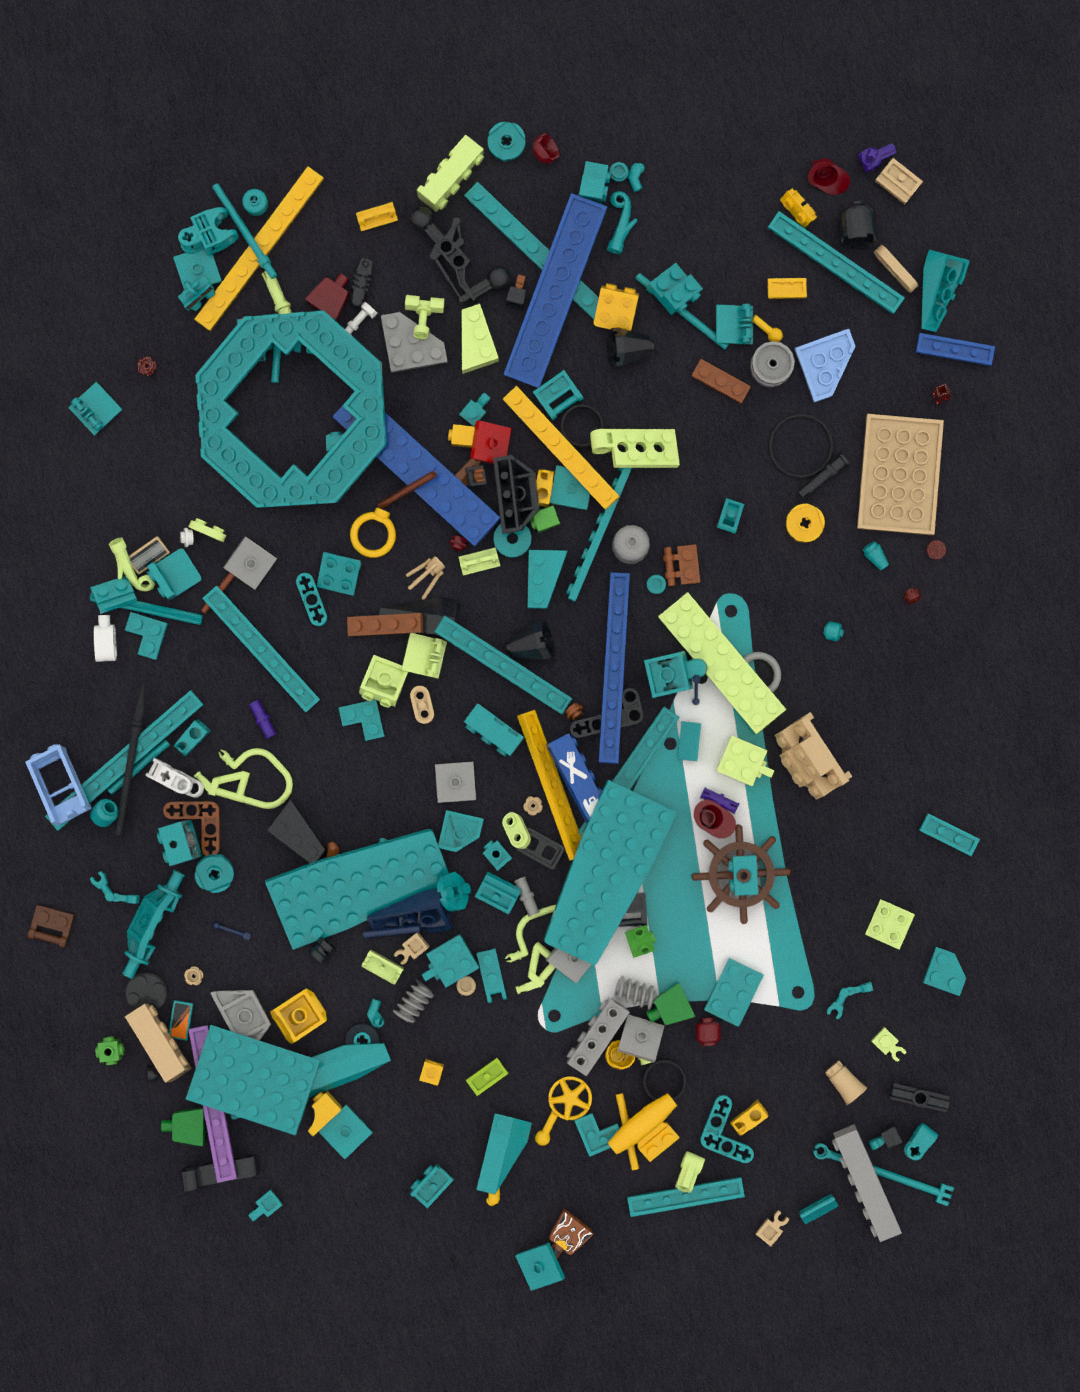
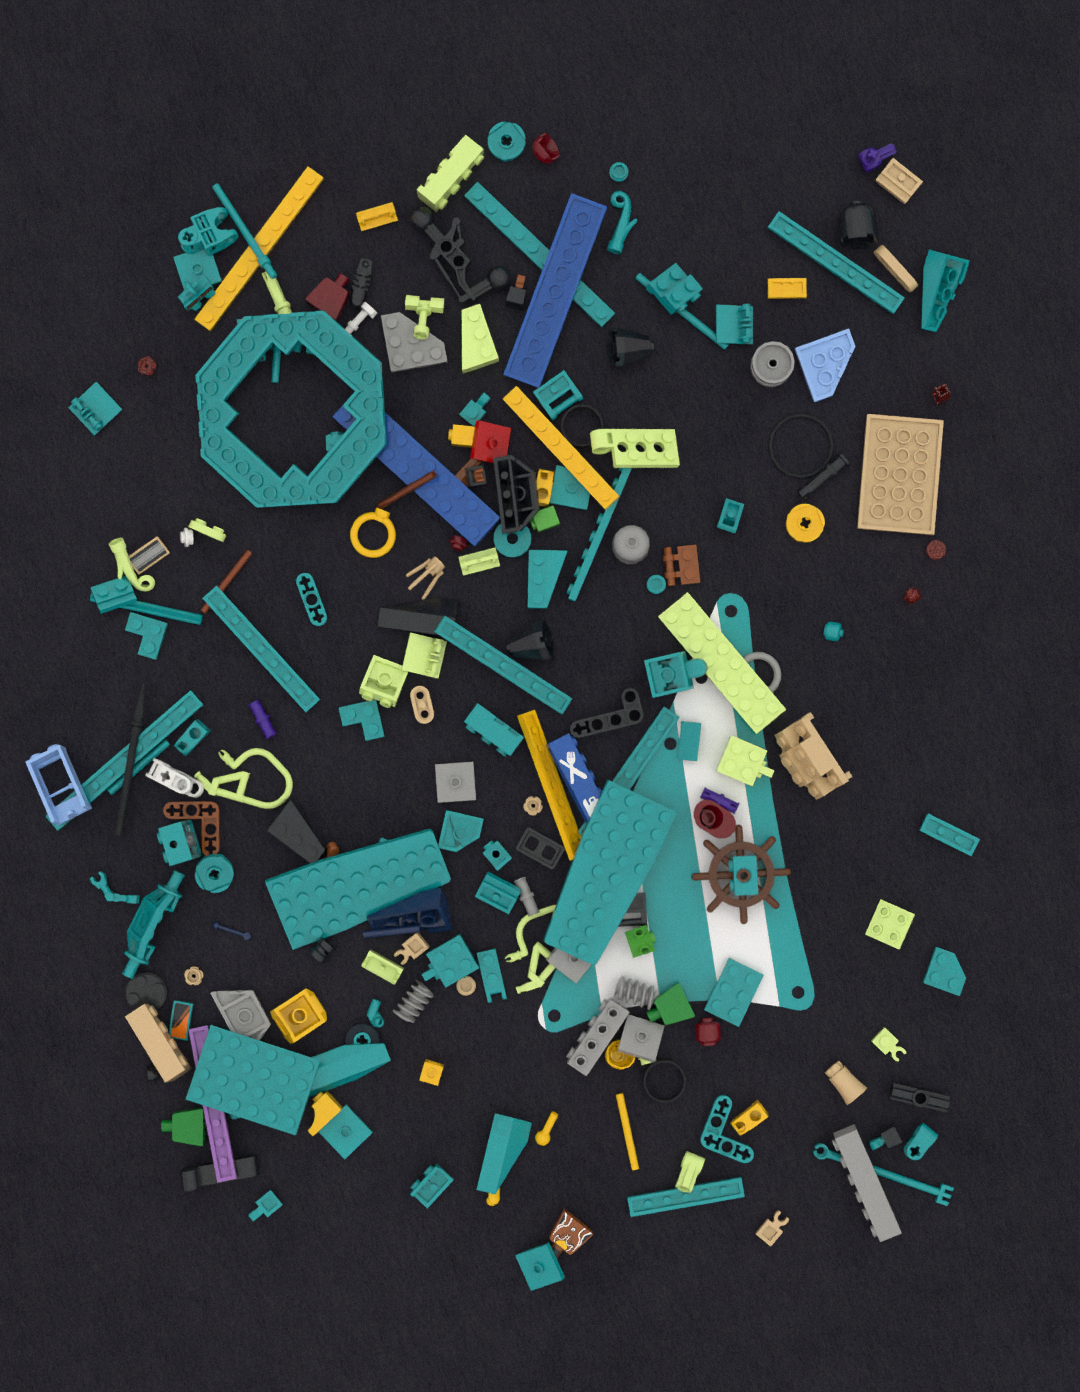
(51, 919): reddish brown plate -> none
(104, 813): teal head -> none
(105, 640): white piece -> none
(116, 1048): bright green brick -> none
(174, 574): teal bracket -> none
(250, 562): light grey plate -> none
(259, 206): teal head -> none
(338, 573): teal hinge -> none
(385, 624): dark orange plate -> none
(453, 891): teal plate -> none
(487, 1076): lime plate -> none
(515, 829): yellowish green plate -> none
(570, 1098): yellow wheel -> none
(574, 711): dark orange plate -> none
(593, 1138): teal plate -> none
(594, 181): teal brick -> none
(614, 668): blue plate -> none
(616, 307): yellow bracket -> none
(633, 176): teal arm -> none
(647, 1129): yellow plate -> none
(696, 678): dark blue hinge -> none
(720, 381): dark orange plate -> none
(774, 334): yellow bar -> none
(792, 201): yellow hinge -> none
(818, 1208): teal slope -> none
(828, 177): dark red piece -> none
(844, 992): teal piece -> none
(876, 555): teal cone -> none
(955, 349): blue plate -> none

